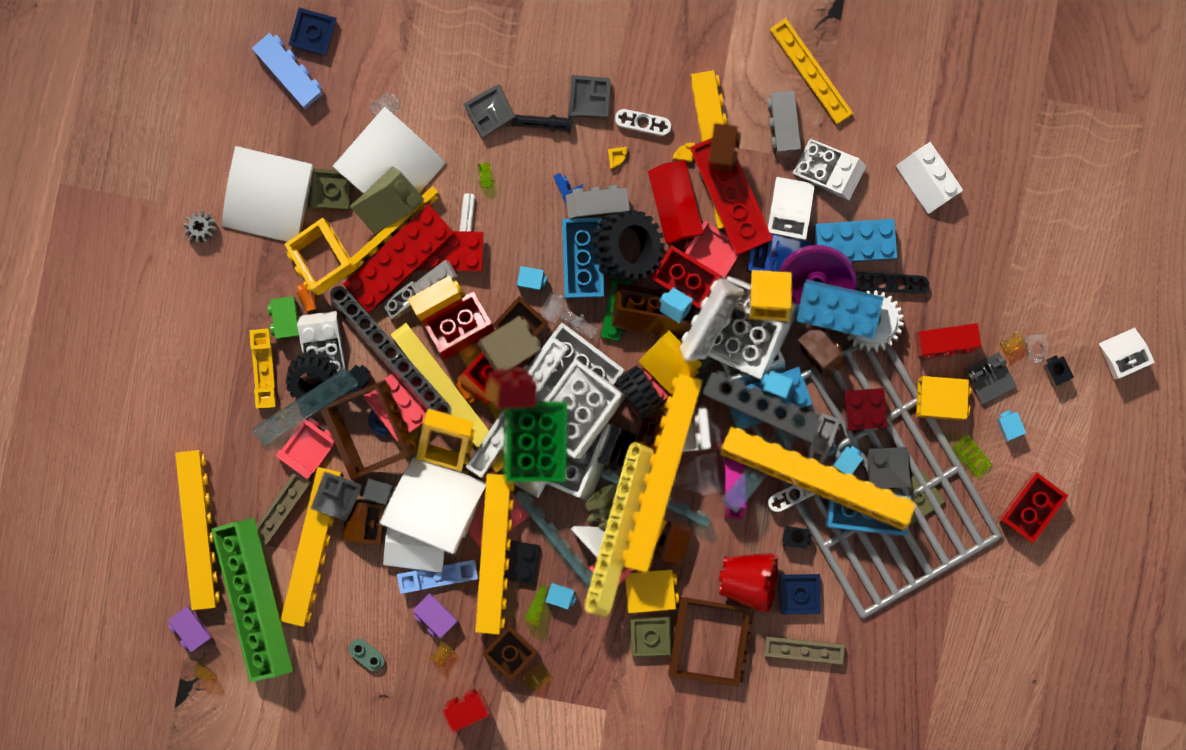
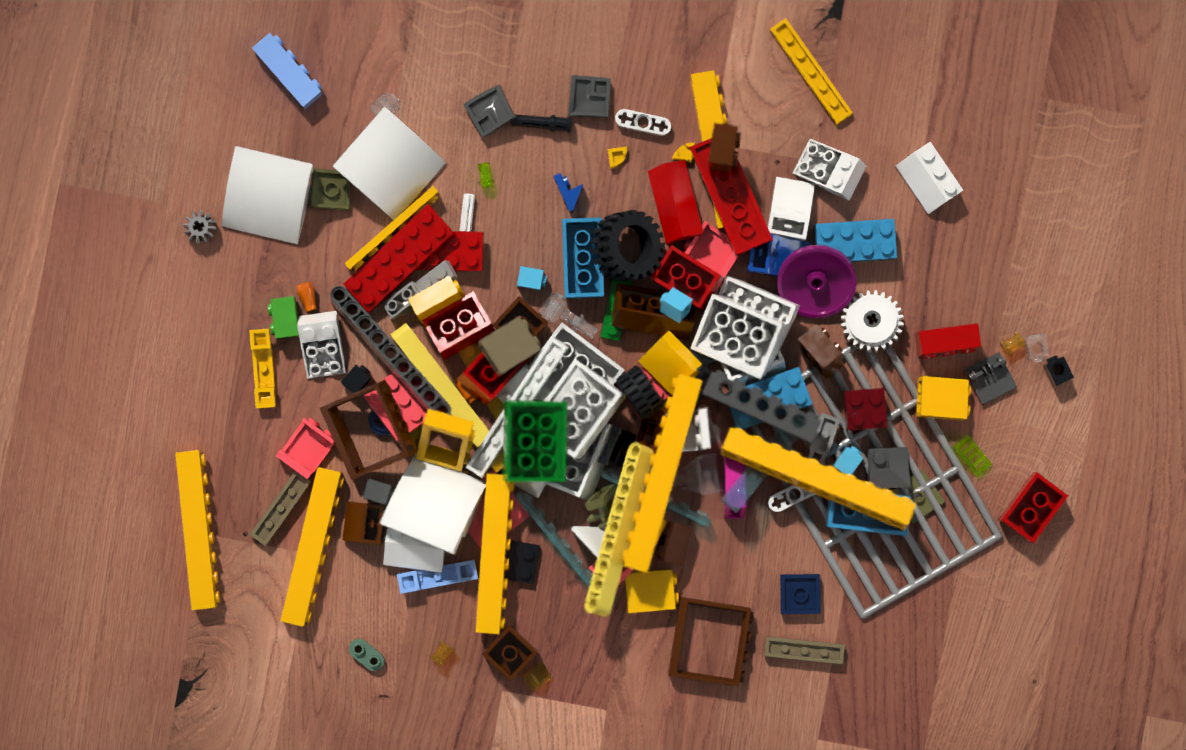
(190, 629): medium lavender brick -> none
(204, 672): clear yellow slope -> none
(252, 600): bright green brick -> none
(305, 238): yellow window -> none
(305, 406): clear light blue tile -> none
(308, 364): black tyre -> none
(312, 31): dark blue plate -> none
(335, 496): dark grey plate -> none
(387, 201): olive slope -> none
(434, 615): medium lavender brick -> none
(466, 710): red brick -> none
(511, 388): dark red brick -> none
(534, 612): clear neon green slope -> none
(561, 596): medium azure brick -> none
(597, 201): light grey brick -> none
(650, 636): olive plate -> none
(711, 320): white slope -> none
(750, 580): red cone -> none
(770, 295): yellow brick -> none
(776, 384): medium azure brick -> none
(784, 122): light grey brick -> none
(787, 537): black brick -> none
(840, 309): dark azure brick -> none
(890, 283): black beam -> none
(1010, 425): medium azure brick -> none
(1126, 353): white slope -> none

